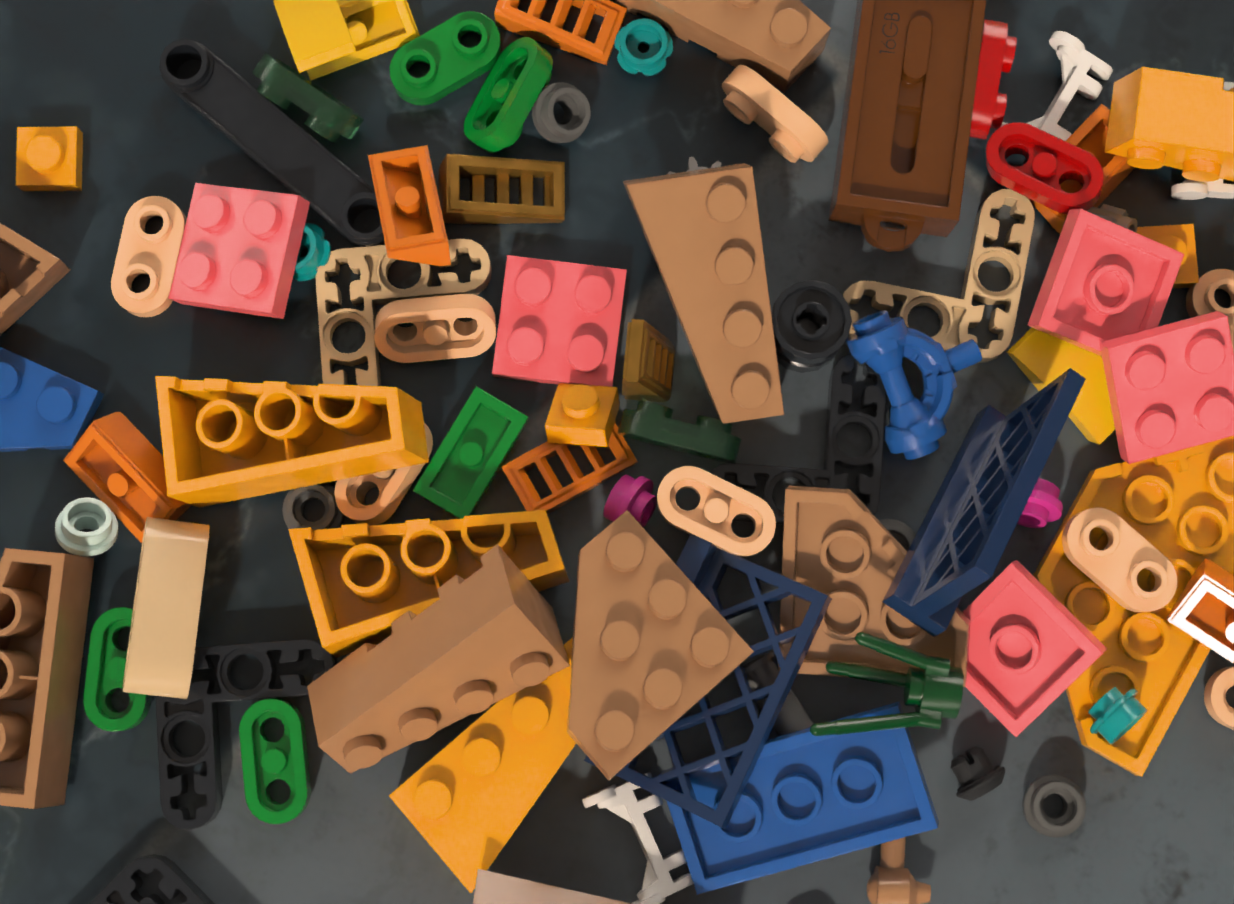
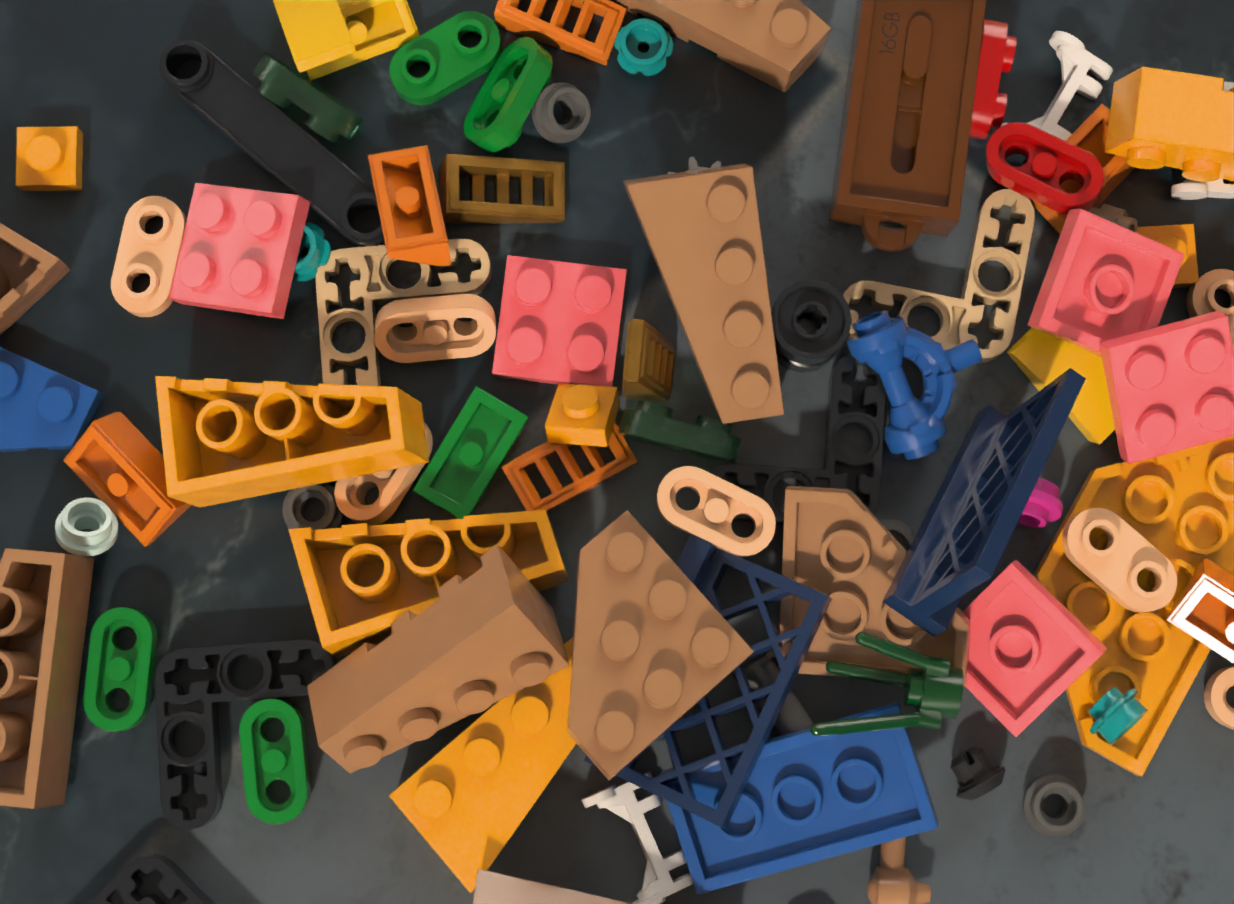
(166, 608): tan beam -> none
(633, 496): dark pink plate -> none
(756, 100): light nougat plate -> none

